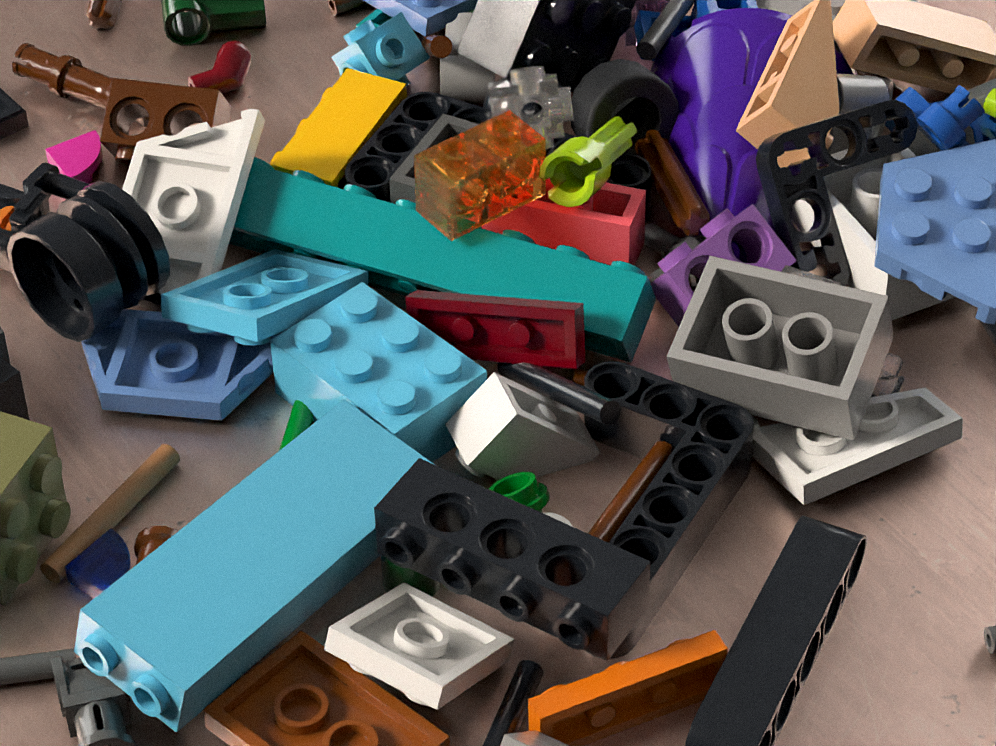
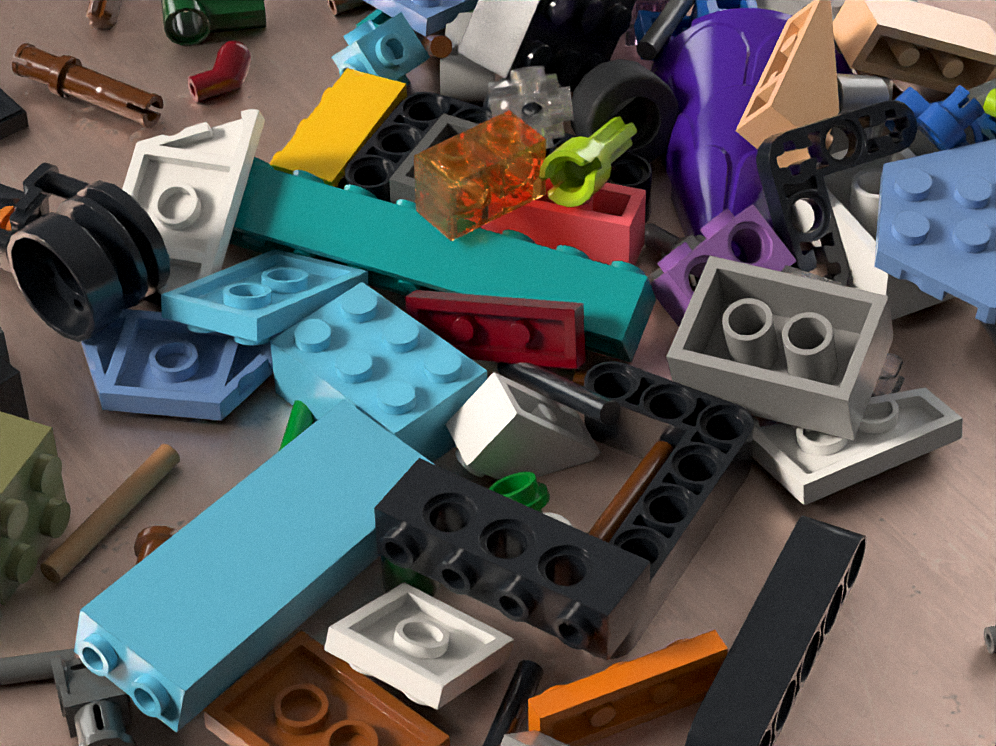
(77, 156): dark pink tile -> none
(99, 564): clear blue tile -> none
(166, 105): reddish brown brick -> none
(673, 183): reddish brown axle -> none

